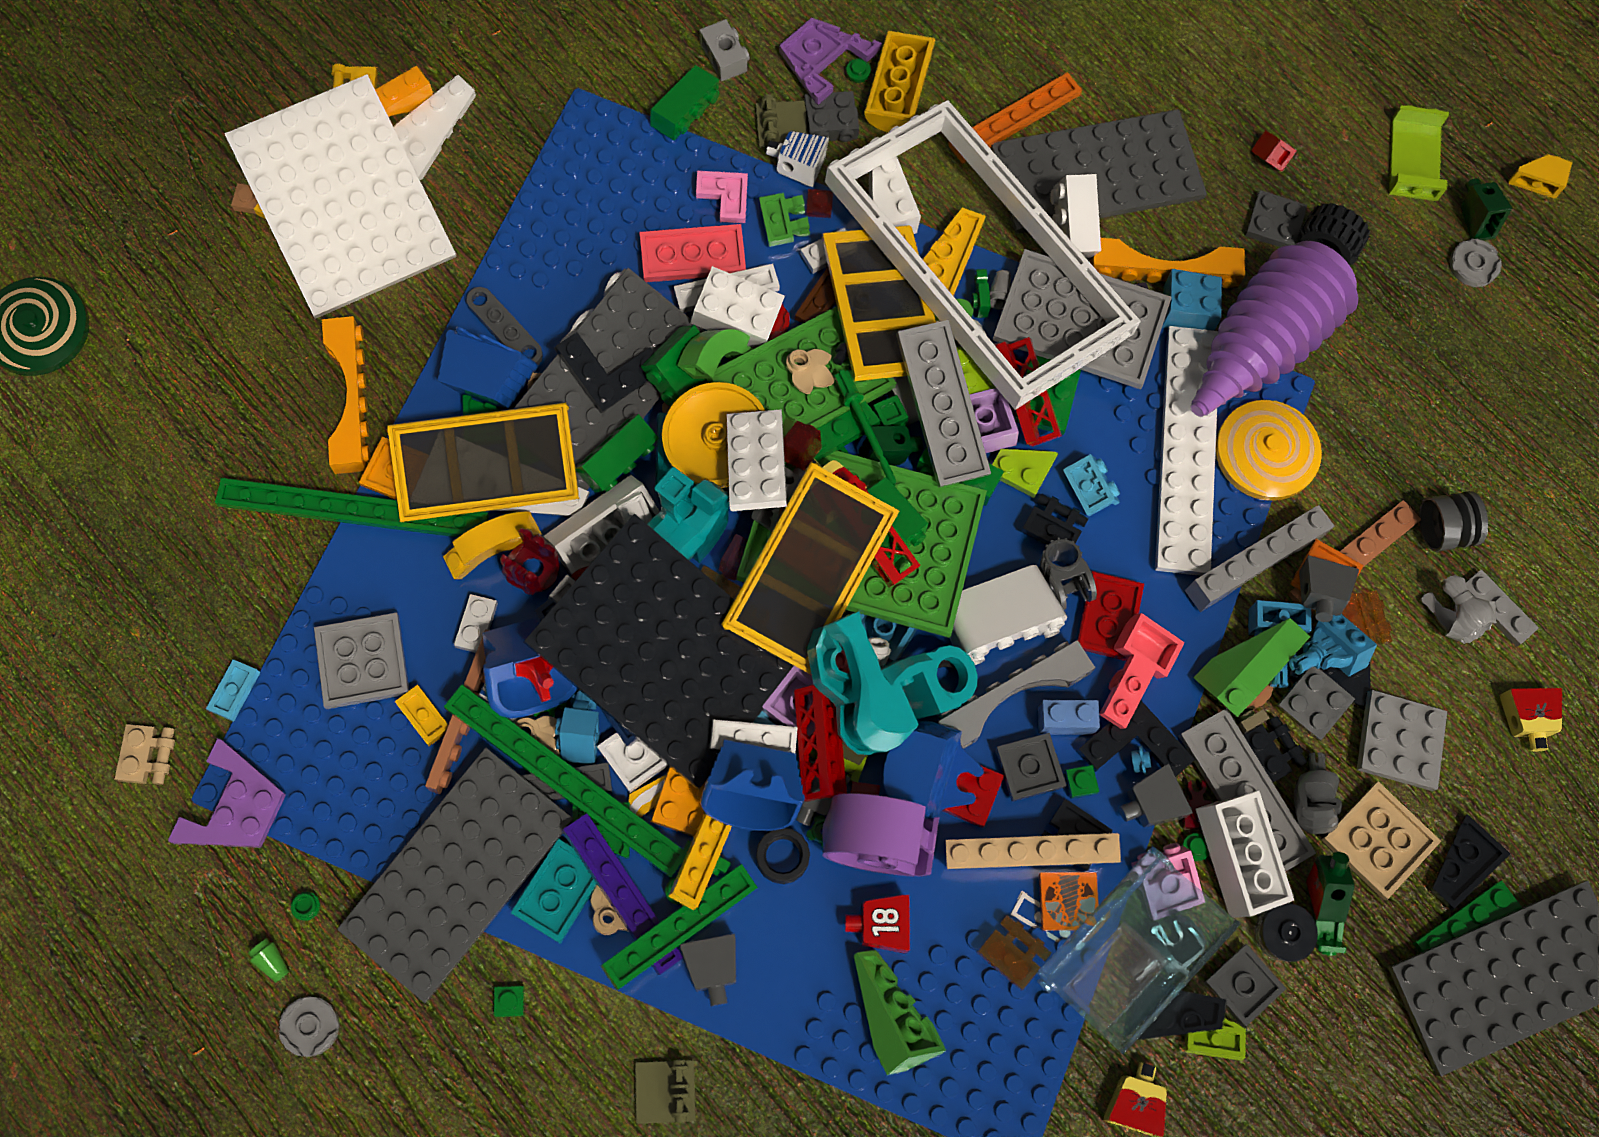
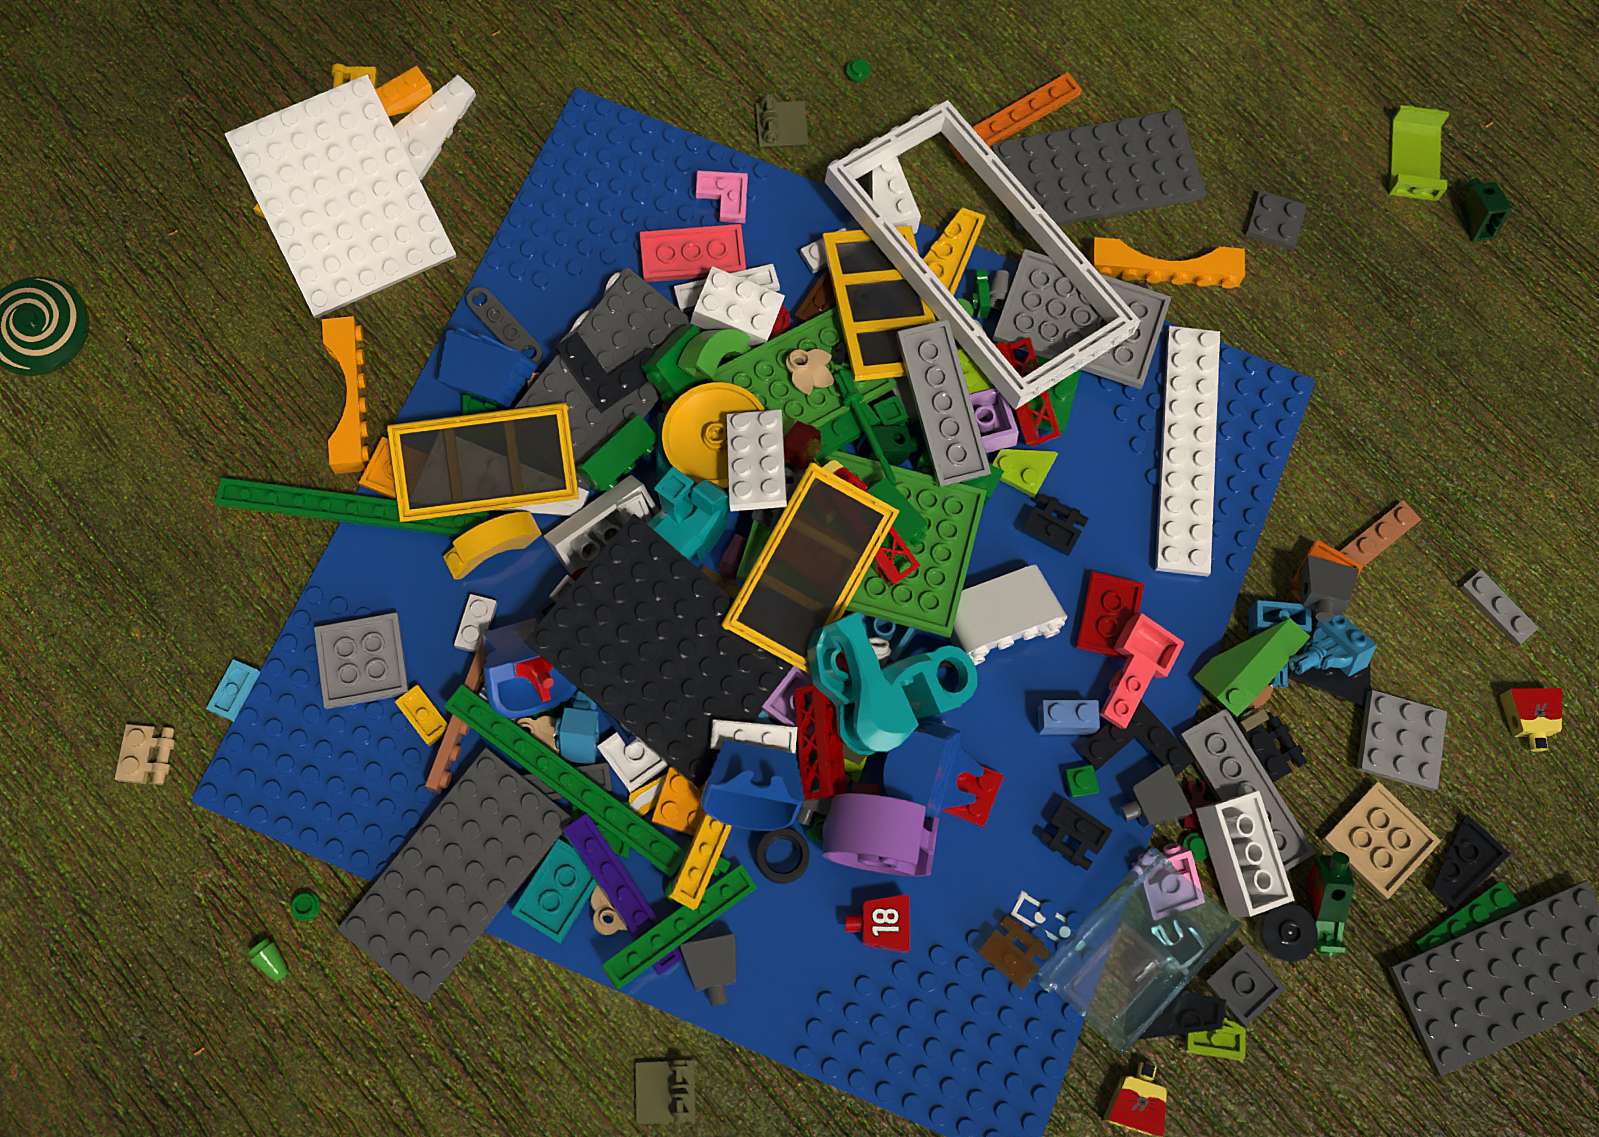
(243, 811): medium lavender wing -> none
(244, 199): medium nougat plate -> none
(309, 1026): light grey tile -> none
(509, 1001): green plate -> none
(531, 548): dark red piece -> none
(685, 103): green brick -> none
(724, 62): light grey brick -> none
(777, 220): bright green plate -> none
(800, 156): white torso -> none
(816, 47): medium lavender wing -> none
(819, 203): clear red plate -> none
(833, 117): dark grey plate -> none
(896, 1028): bright green wedge -> none
(898, 80): yellow brick -> none
(1030, 767): dark grey plate -> none
(1033, 851): tan brick -> none
(1061, 669): light grey arch -> none
(1067, 899): tile -> none
(1077, 569): dark grey piece -> none
(1078, 212): white brick -> none
(1091, 484): medium azure bracket -> none
(1141, 760): dark azure plate -> none
(1194, 300): dark azure brick -> none
(1257, 558): light grey arch -> none
(1268, 450): yellow dish -> none
(1273, 150): red panel -> none
(1277, 321): medium lavender cone -> none
(1315, 702): dark grey plate -> none
(1315, 797): dark grey piece -> none
(1337, 229): black tyre -> none
(1357, 613): clear orange plate -> none
(1453, 521): dark grey wheel -> none
(1470, 614): light grey piece -> none
(1475, 263): light grey tile -> none
(1544, 175): yellow slope -> none

